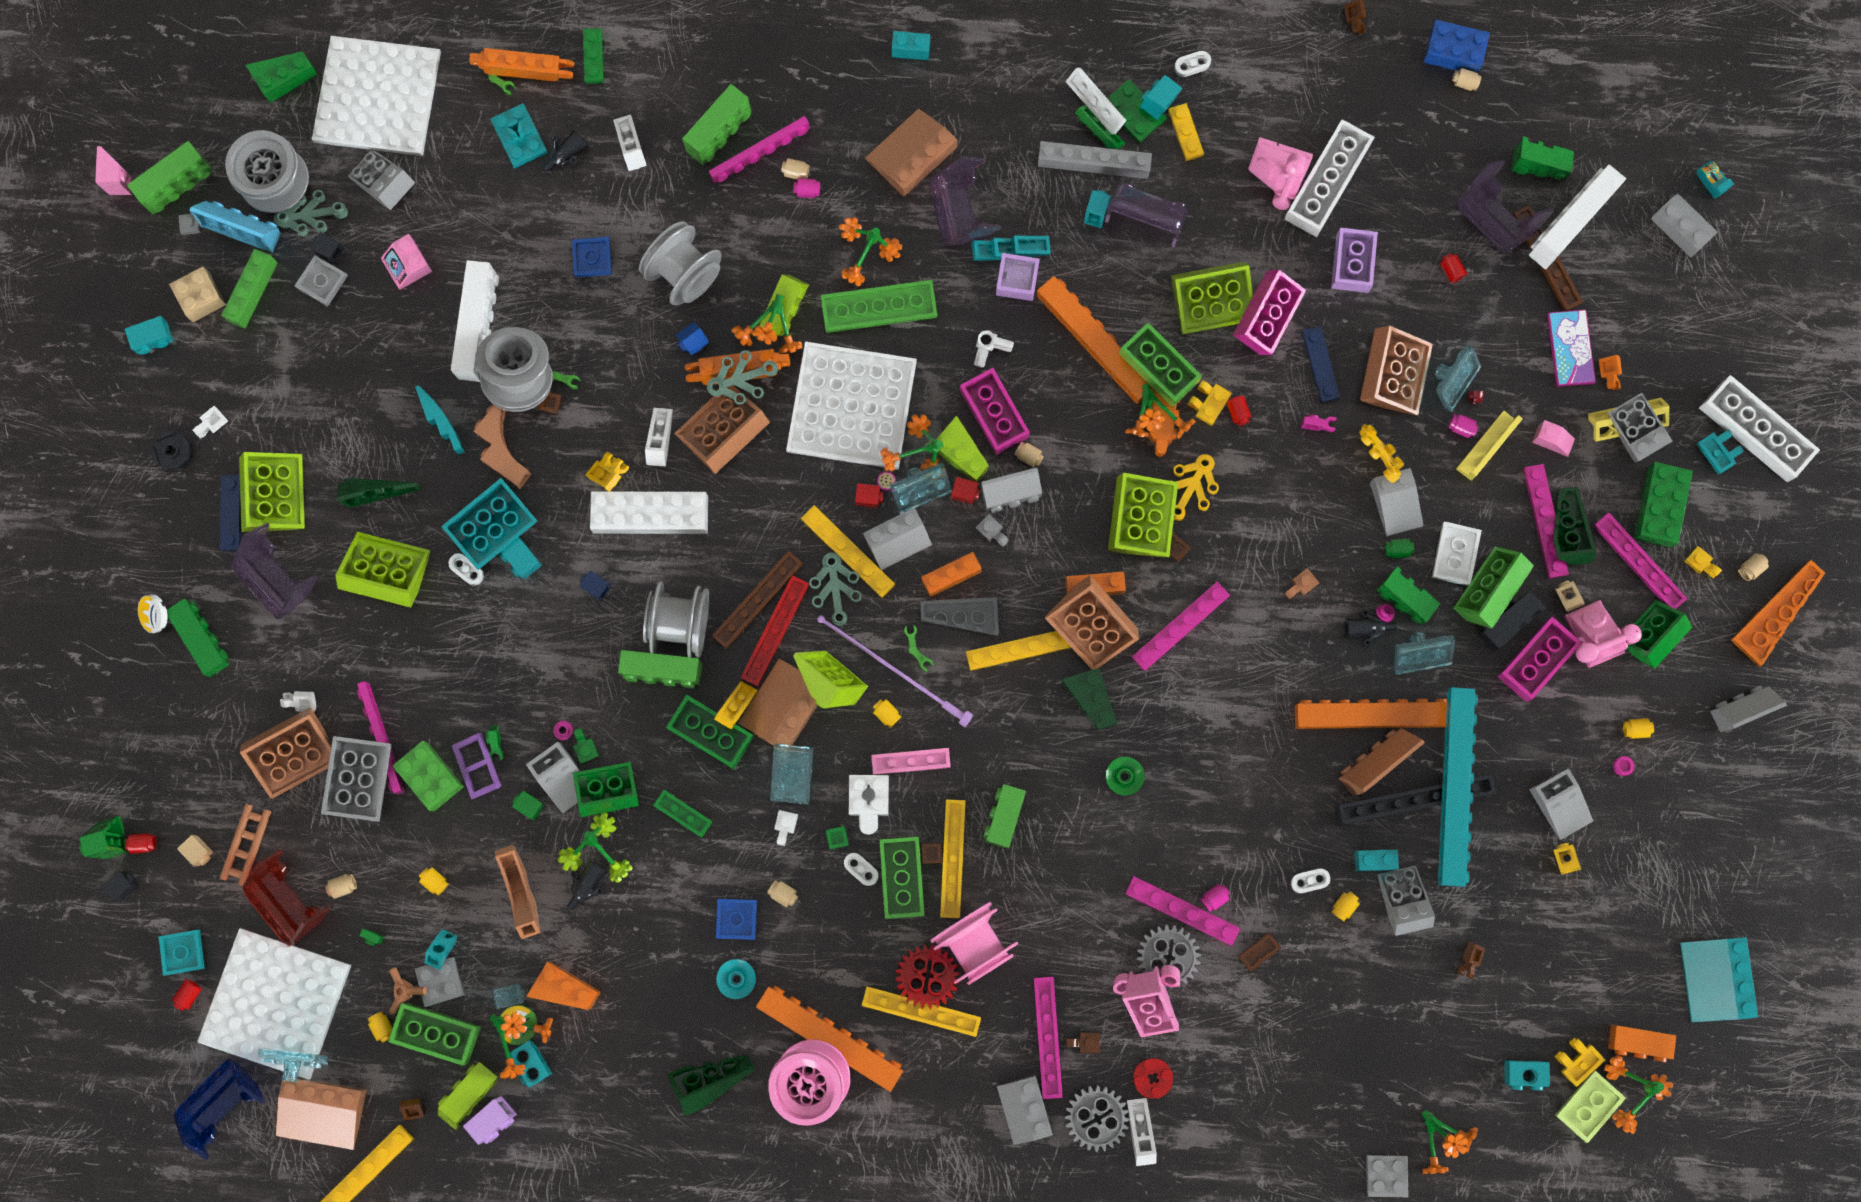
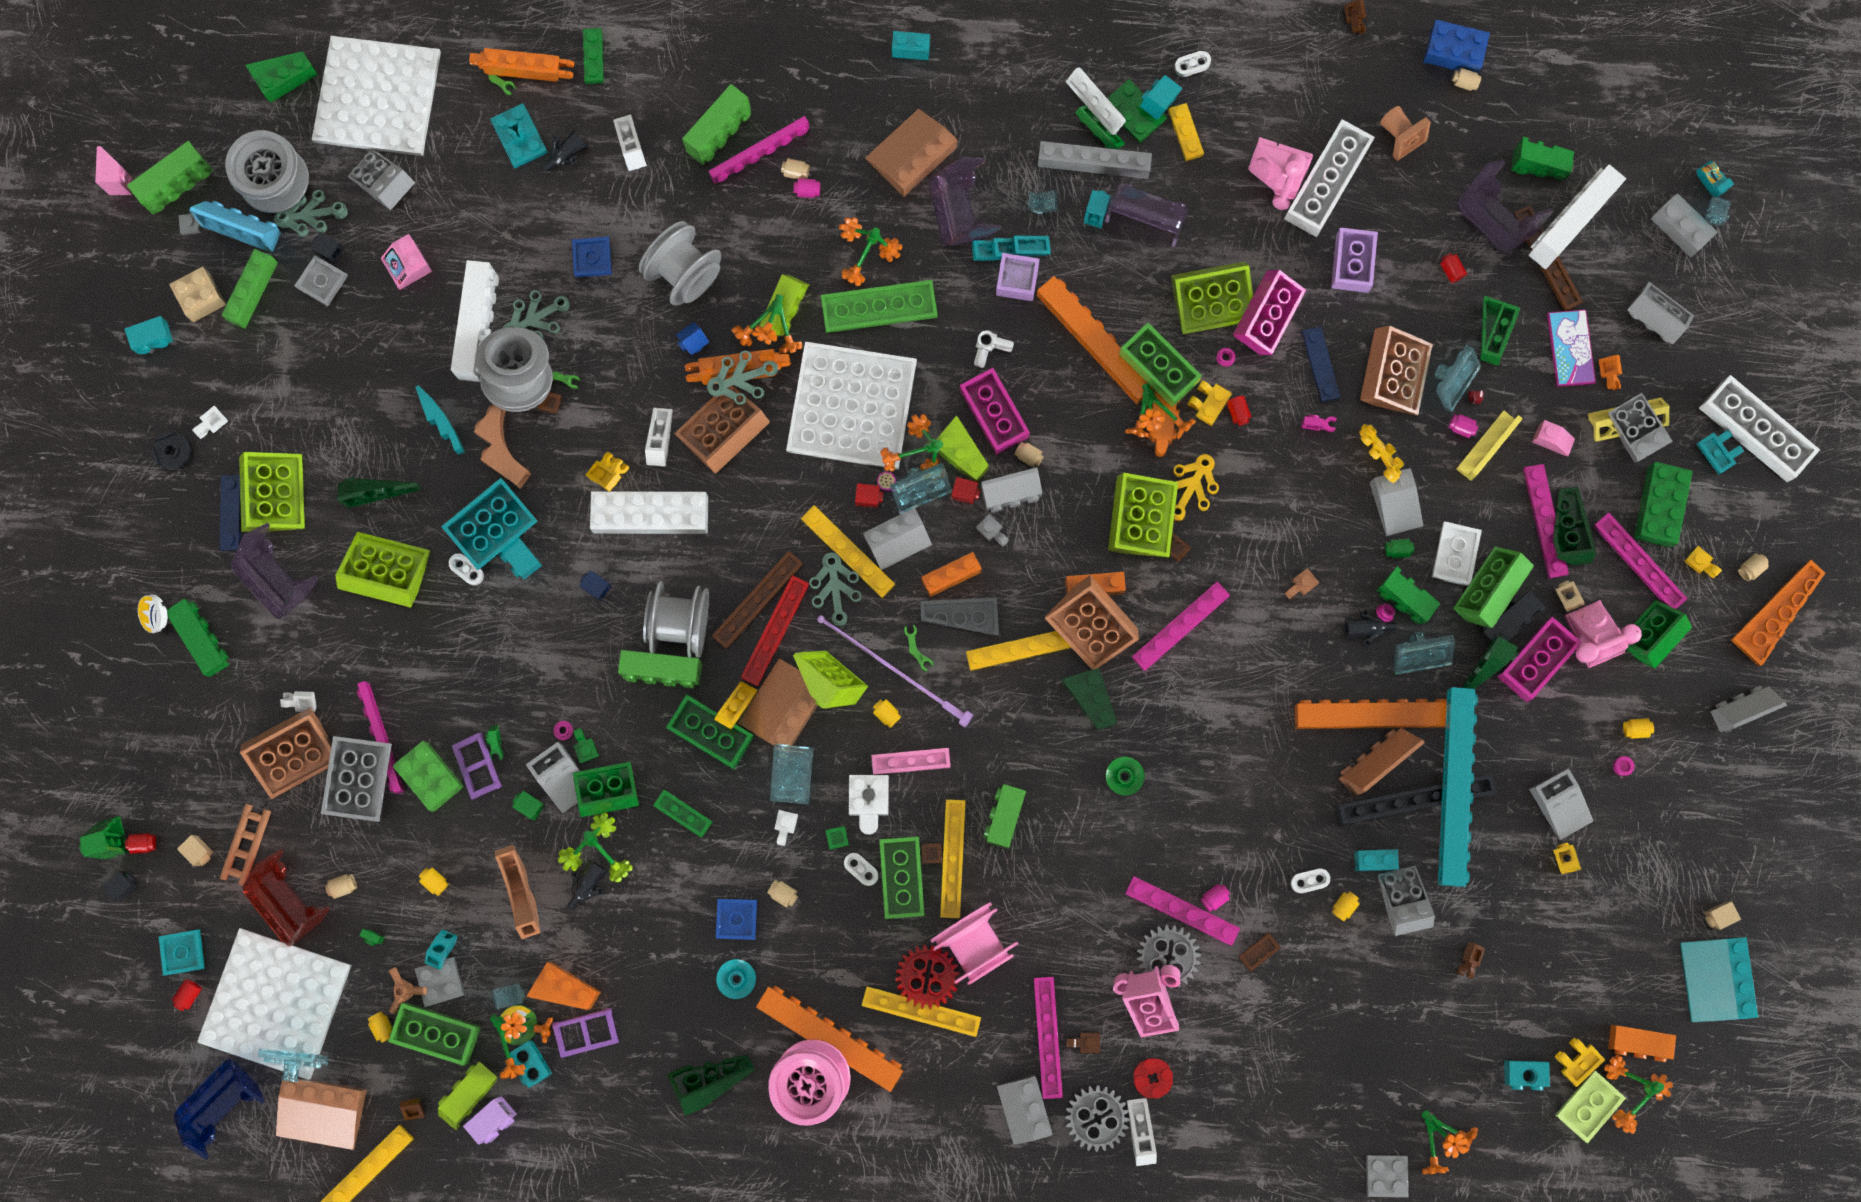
(532, 318): none -> sand green plant
(582, 1019): none -> medium lavender window
(1043, 202): none -> clear light blue bracket
(1225, 351): none -> dark pink plate
(1407, 135): none -> nougat plant
(1494, 658): none -> dark green wedge
(1496, 328): none -> green wedge
(1660, 313): none -> light grey slope
(1718, 211): none -> clear light blue bracket
(1722, 916): none -> tan brick

